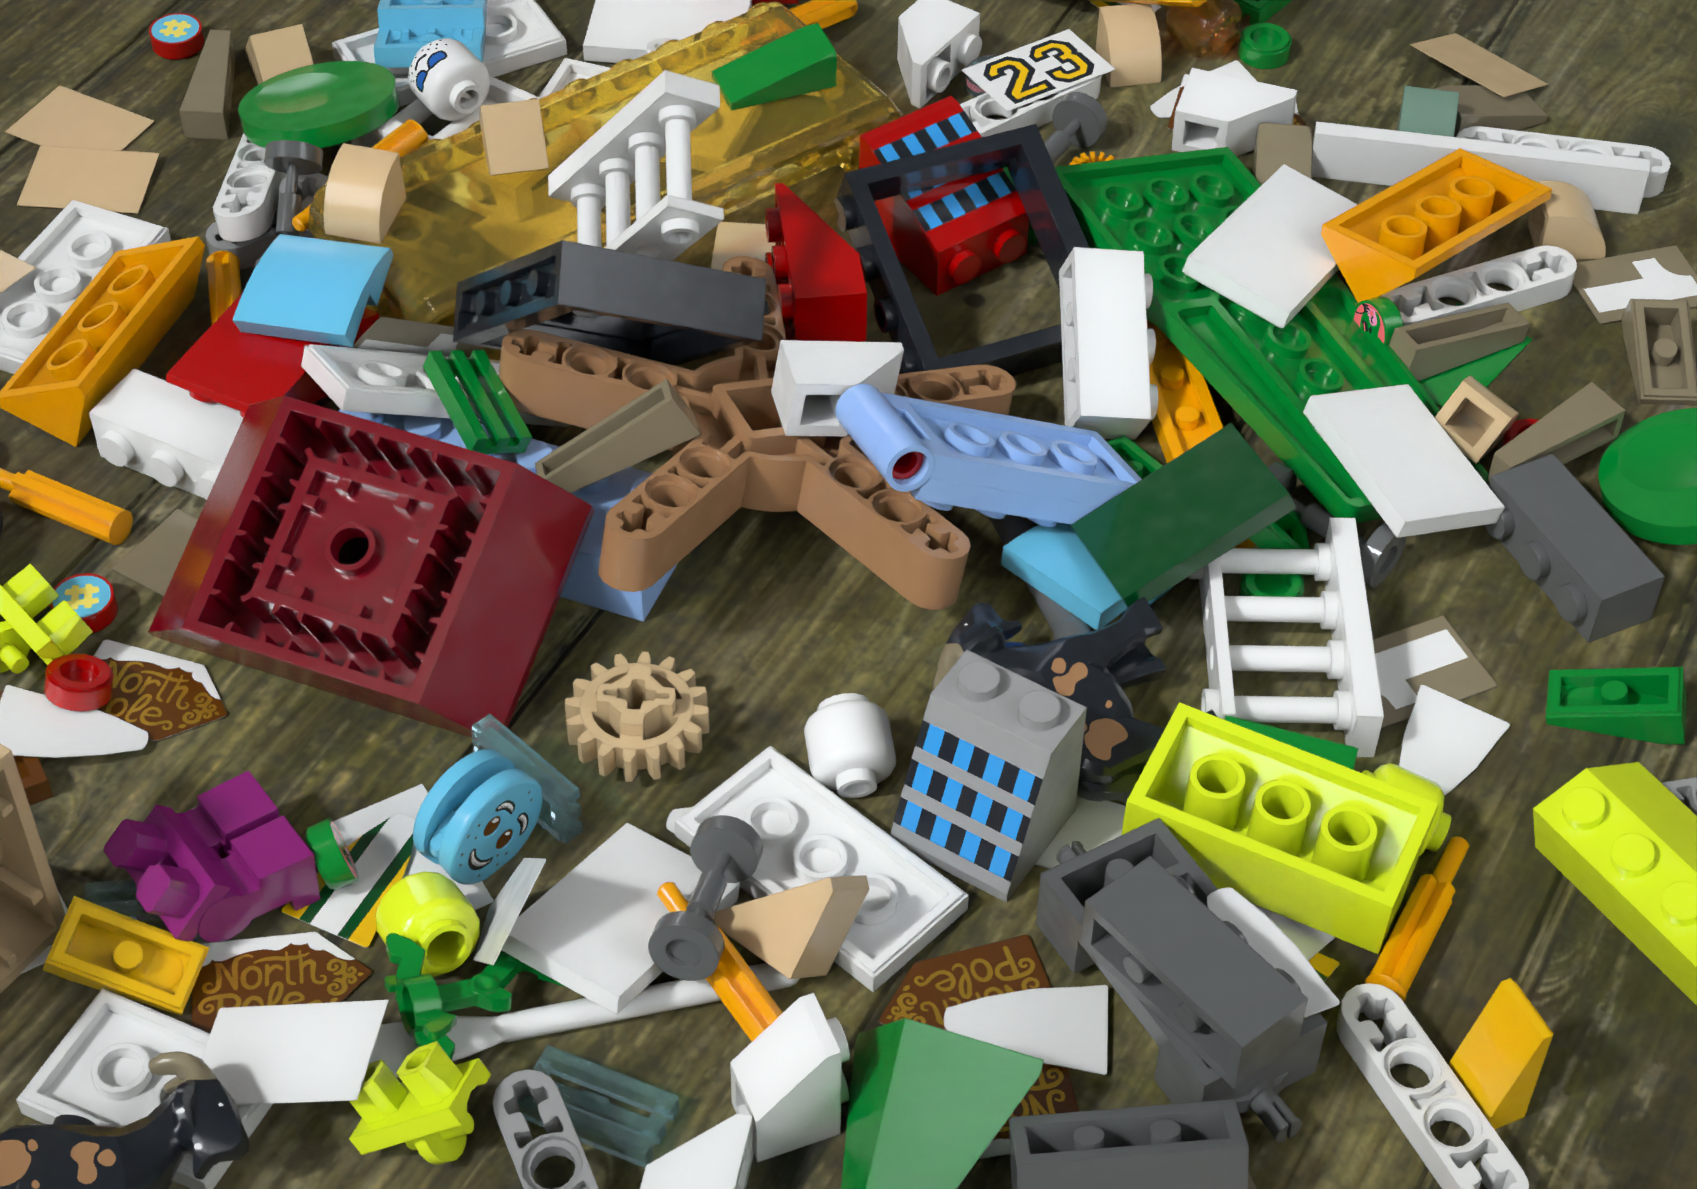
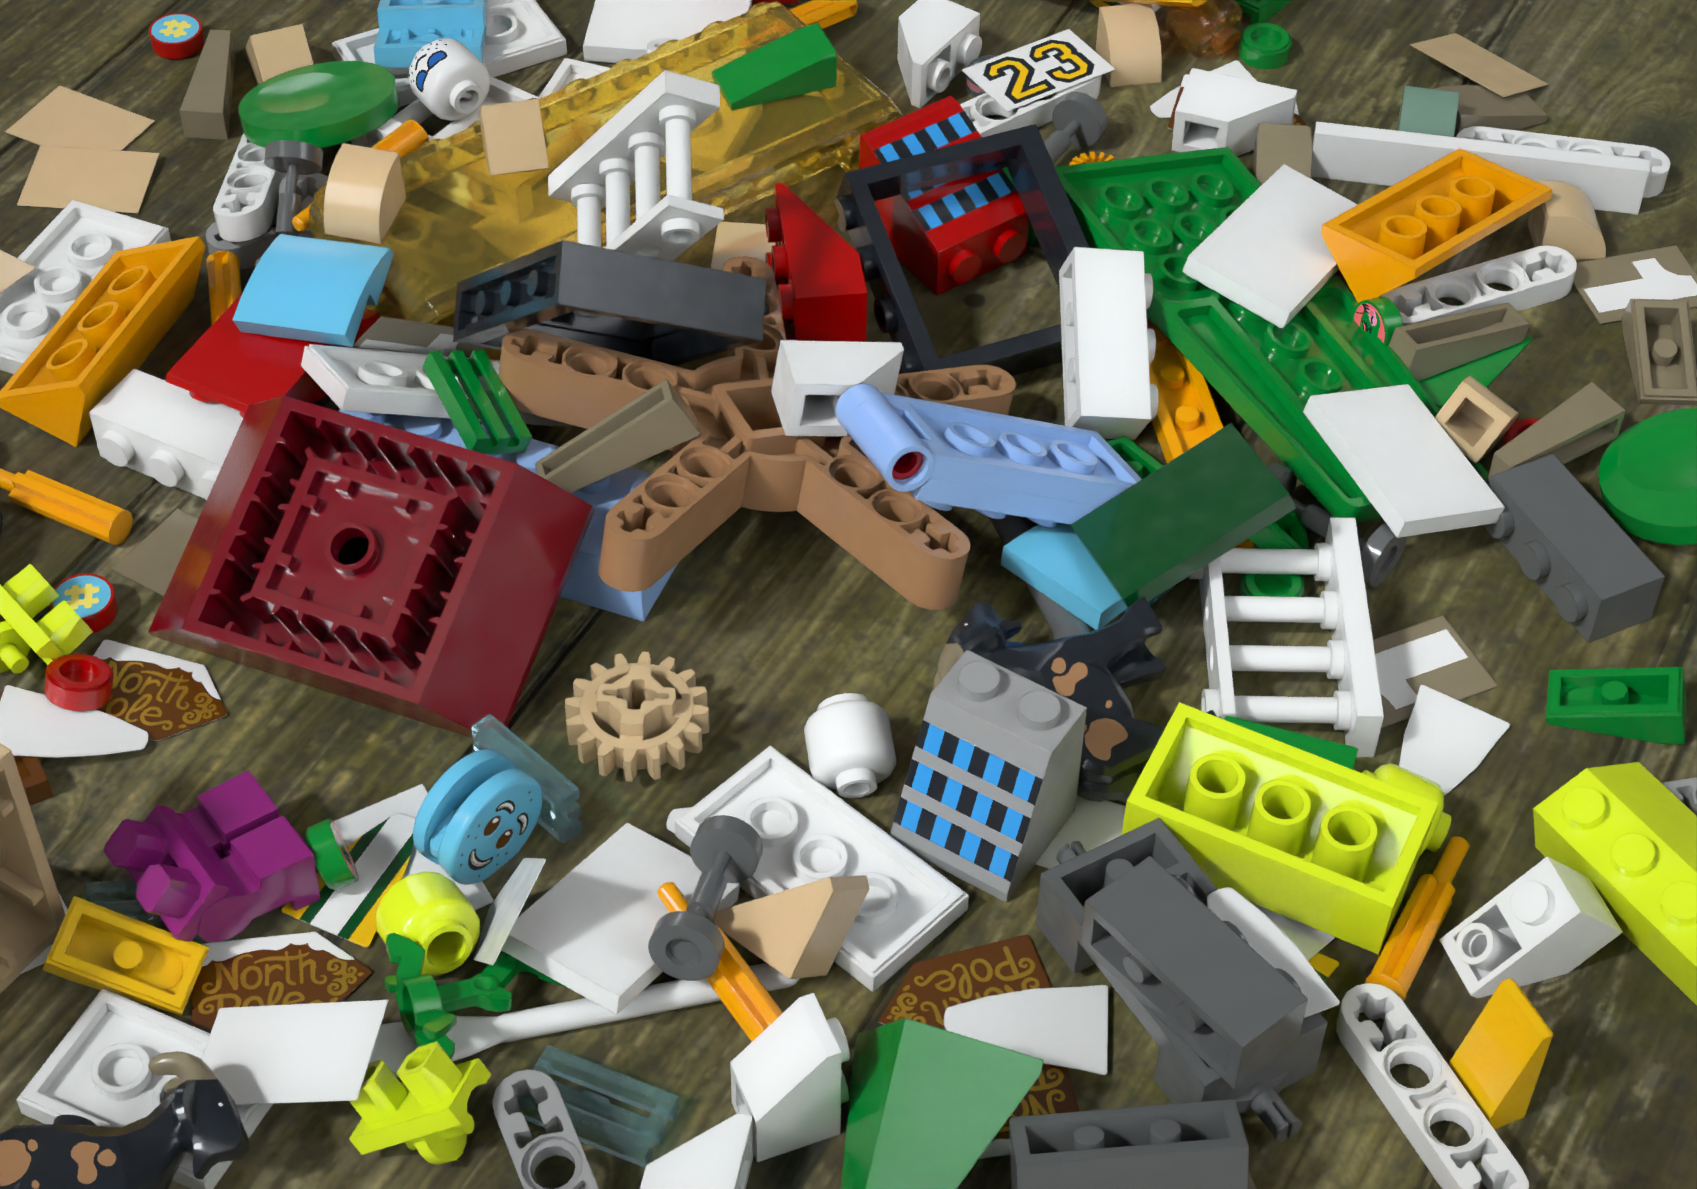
(1531, 930): none -> white slope

